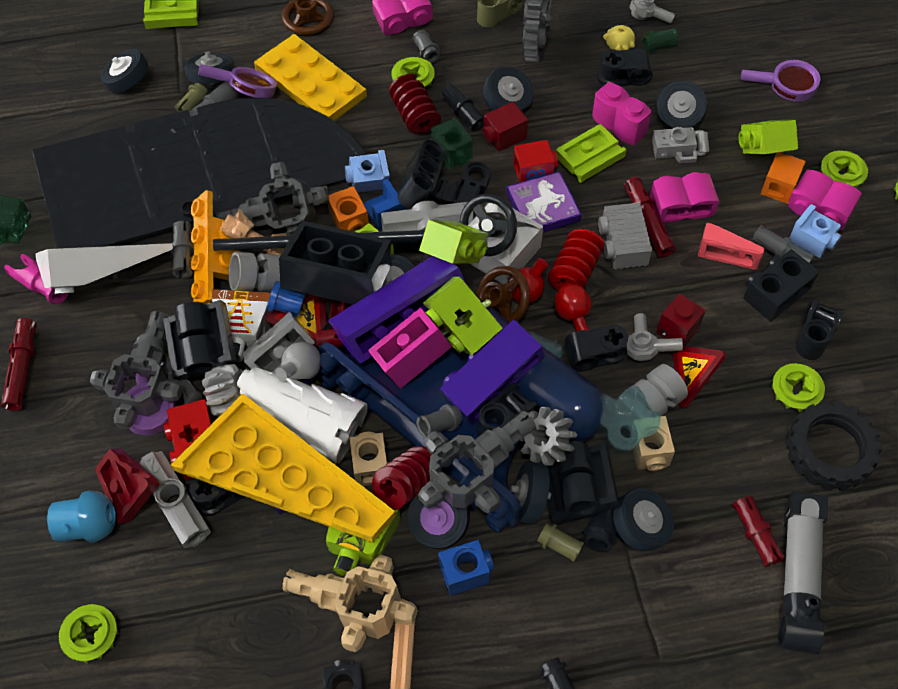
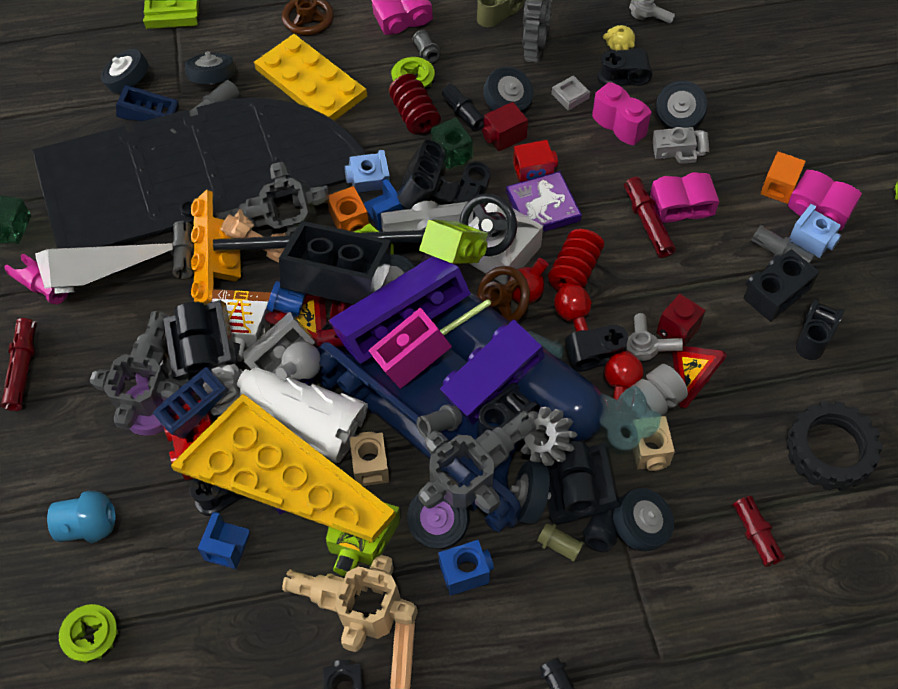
(125, 483): dark red wing -> none
(132, 98): none -> dark blue slope
(174, 404): none -> dark blue slope
(181, 513): light grey piece -> none
(192, 98): olive pin -> none
(223, 542): none -> blue panel
(243, 79): medium lavender piece -> none
(253, 272): light grey wheel -> none
(403, 477): dark red piece -> none
(478, 325): lime brick -> none
(570, 92): none -> light grey tile
(590, 153): lime plate -> none
(622, 372): none -> red piece
(625, 235): light grey brick -> none
(660, 39): clear green pin -> none
(729, 248): coral slope -> none
(768, 137): lime brick -> none
(791, 79): medium lavender piece -> none
(801, 623): piece -> none
(812, 386): lime gear -> none
(838, 160): lime gear -> none

